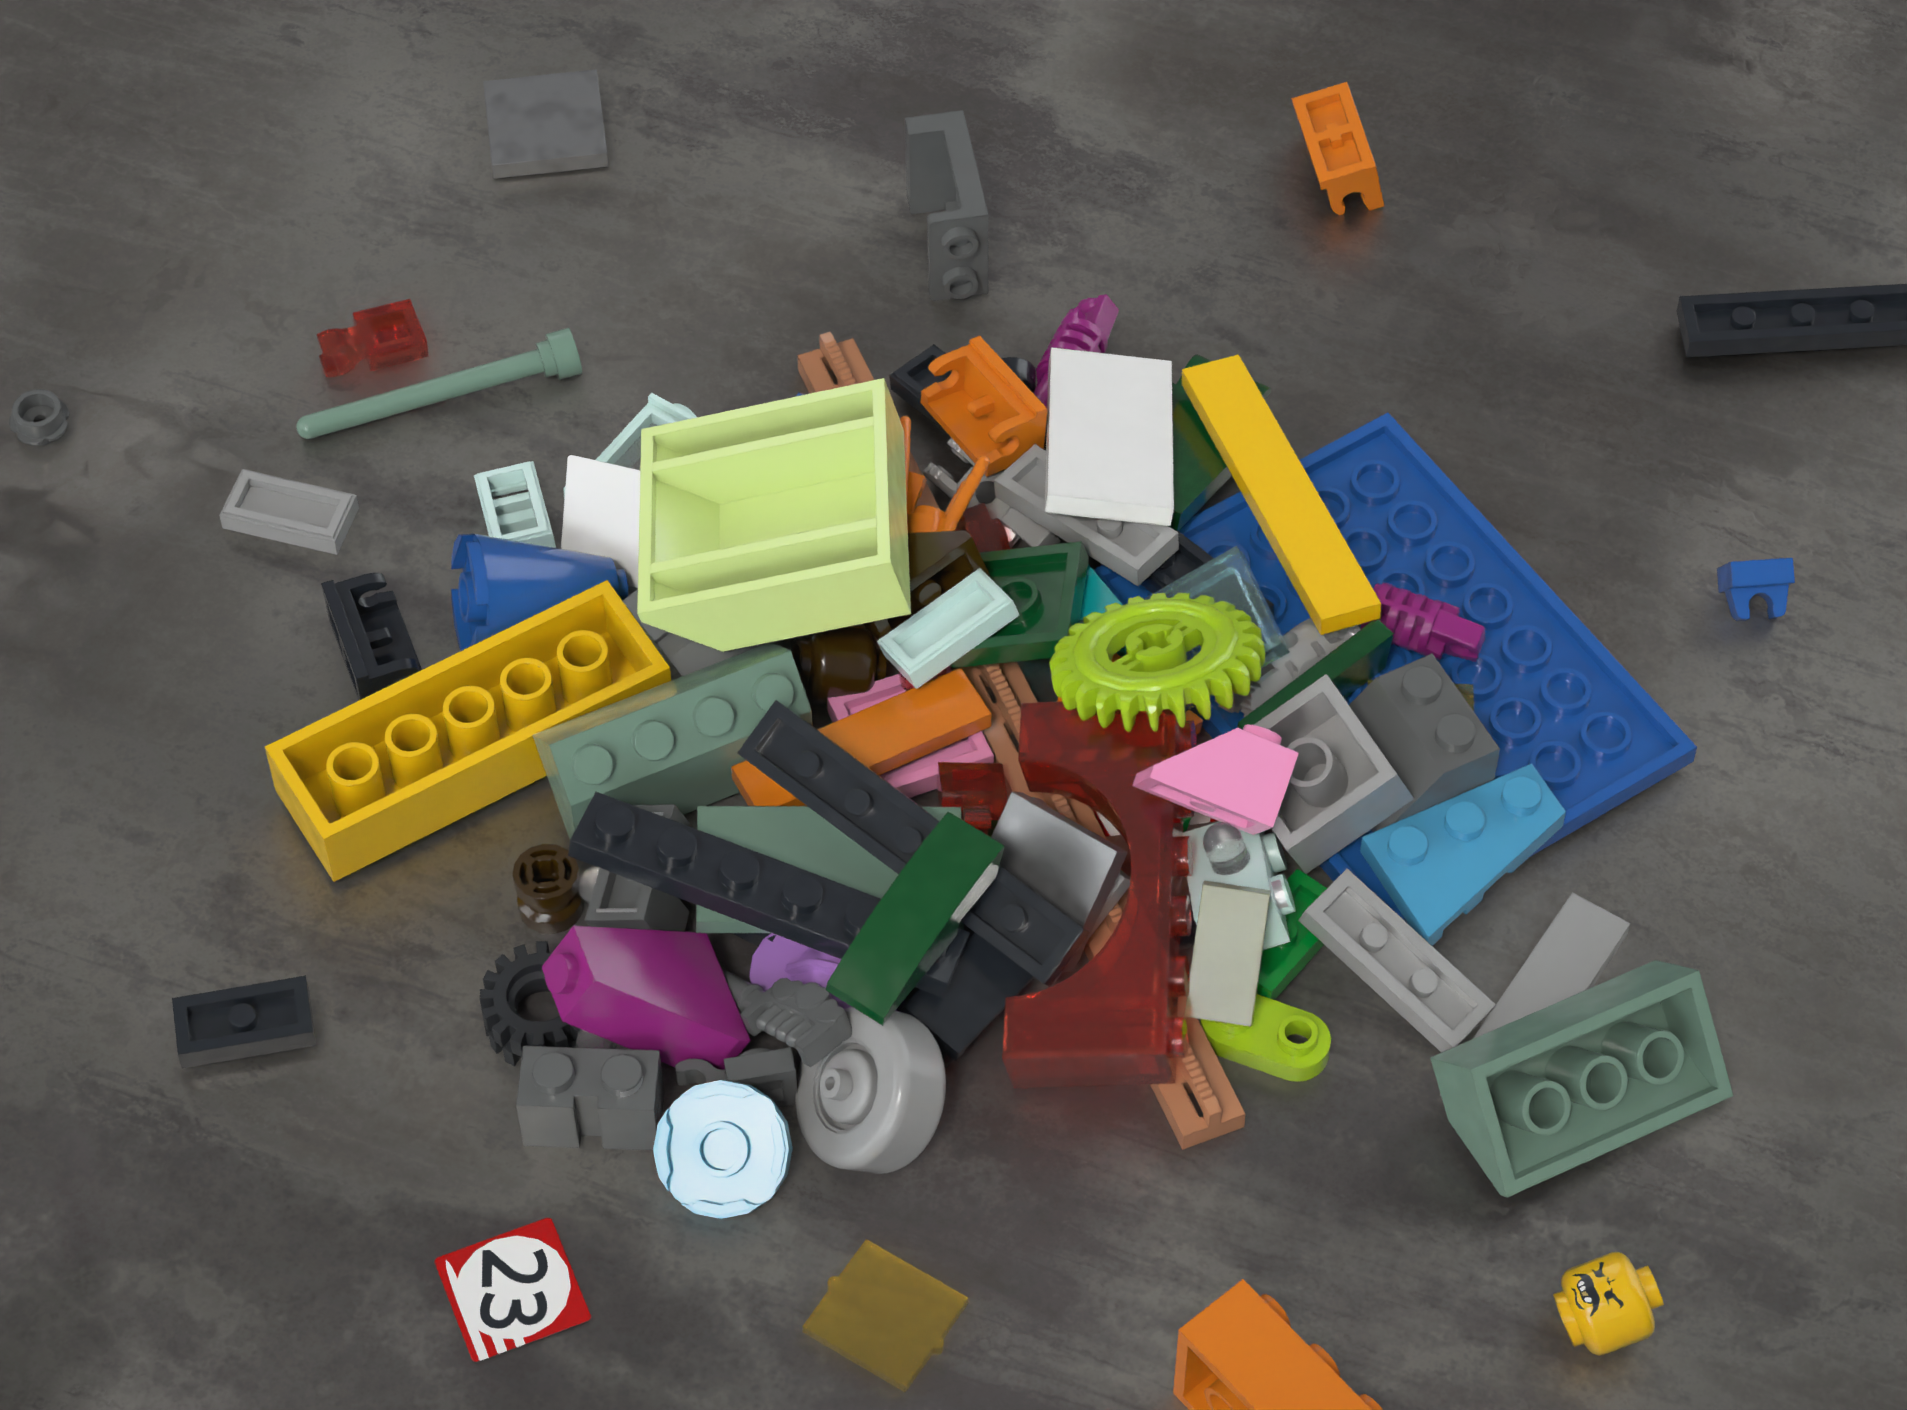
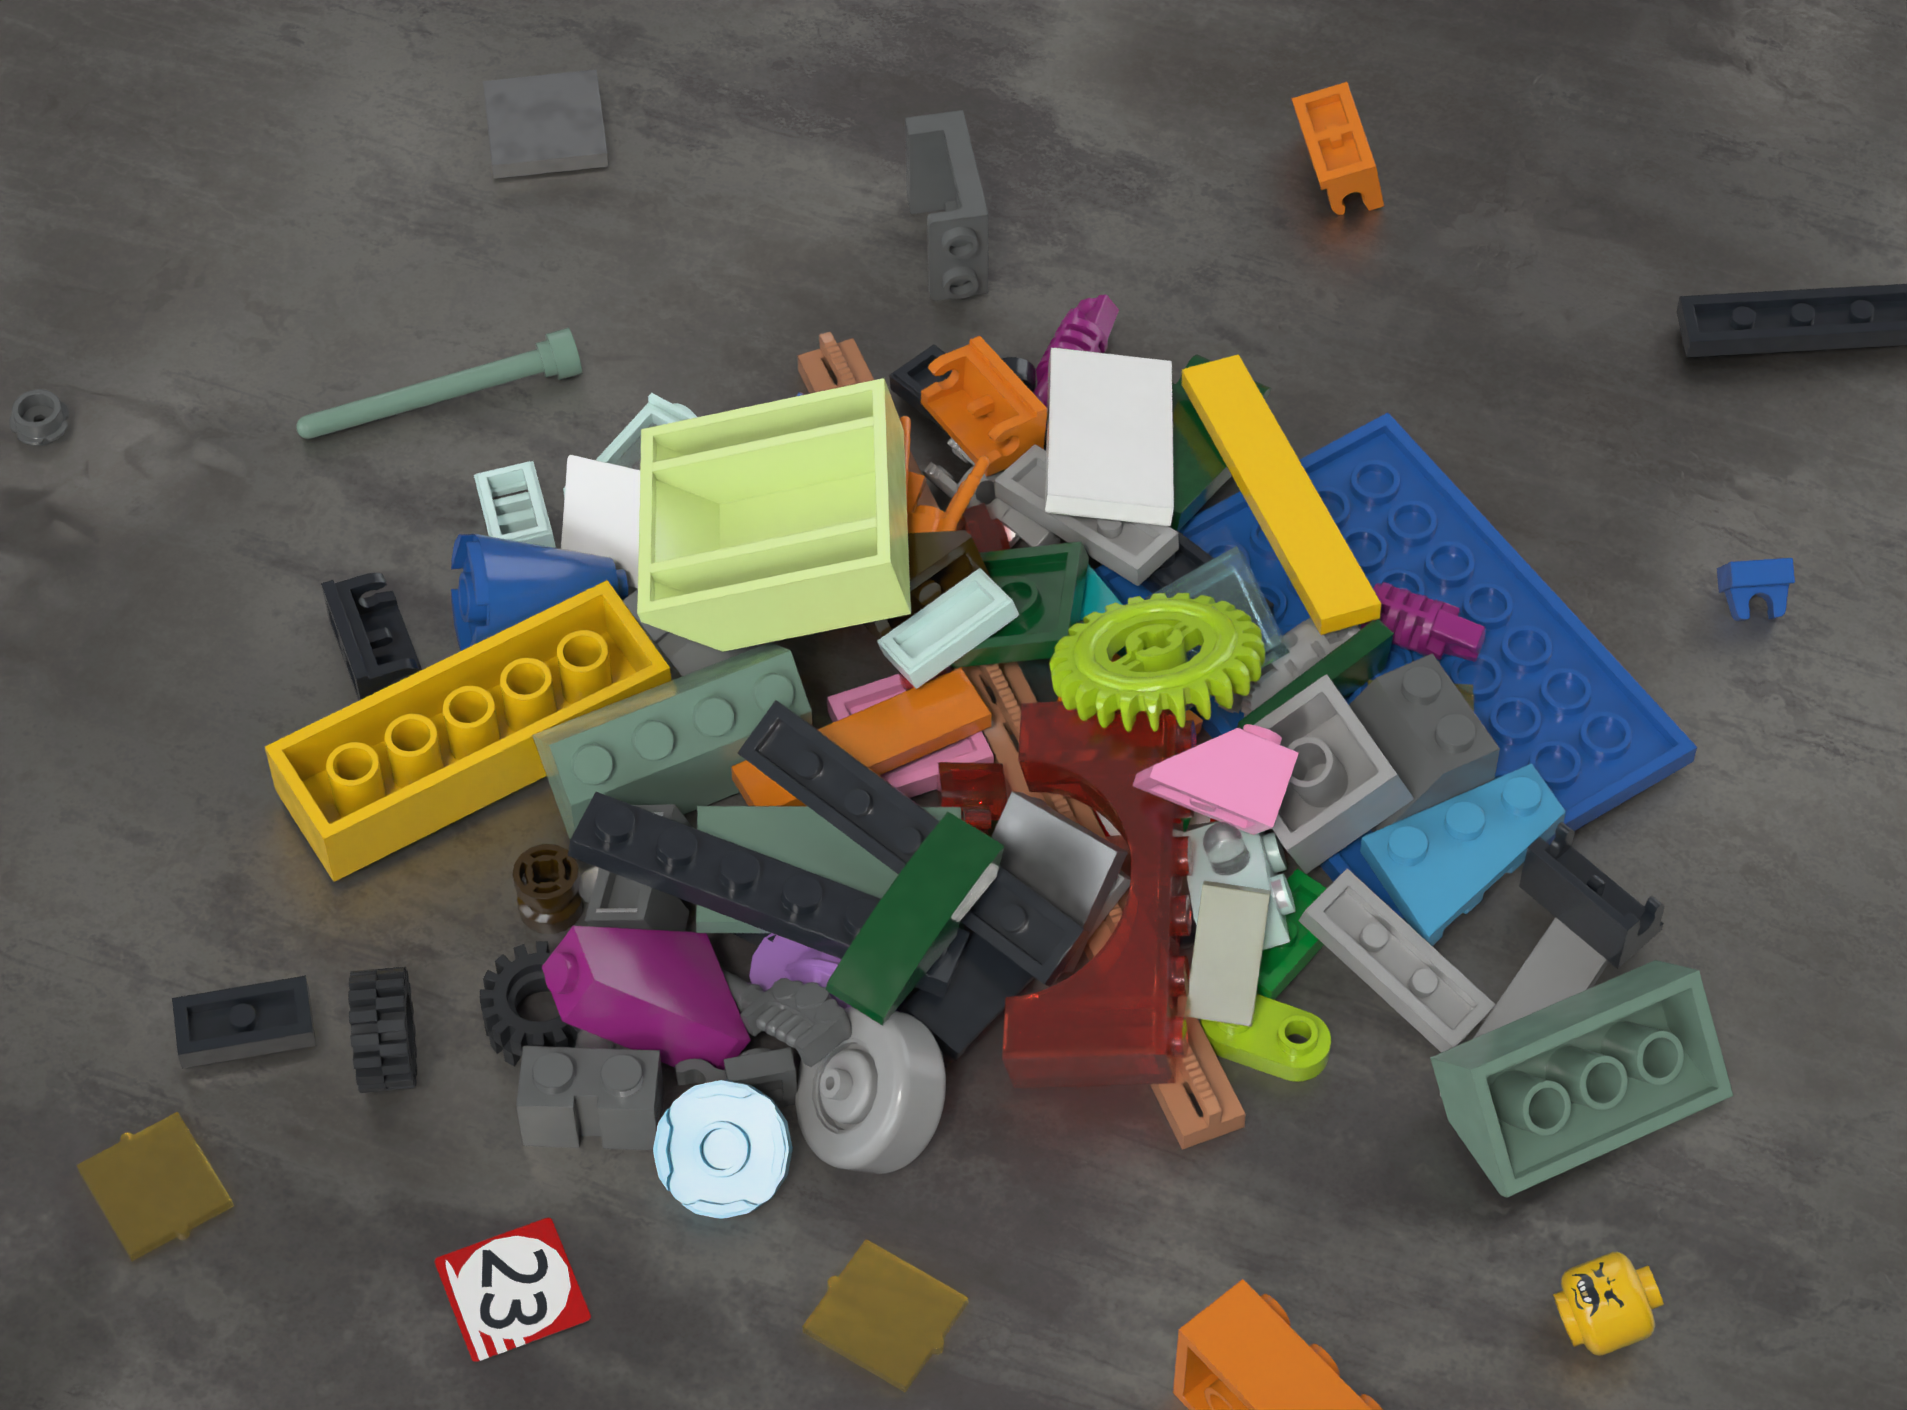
(154, 1186): none -> clear yellow piece
(289, 511): light grey tile -> none
(380, 334): clear red plate -> none
(382, 1029): none -> black tyre
(838, 663): dark brown head -> none
(1588, 899): none -> black hinge

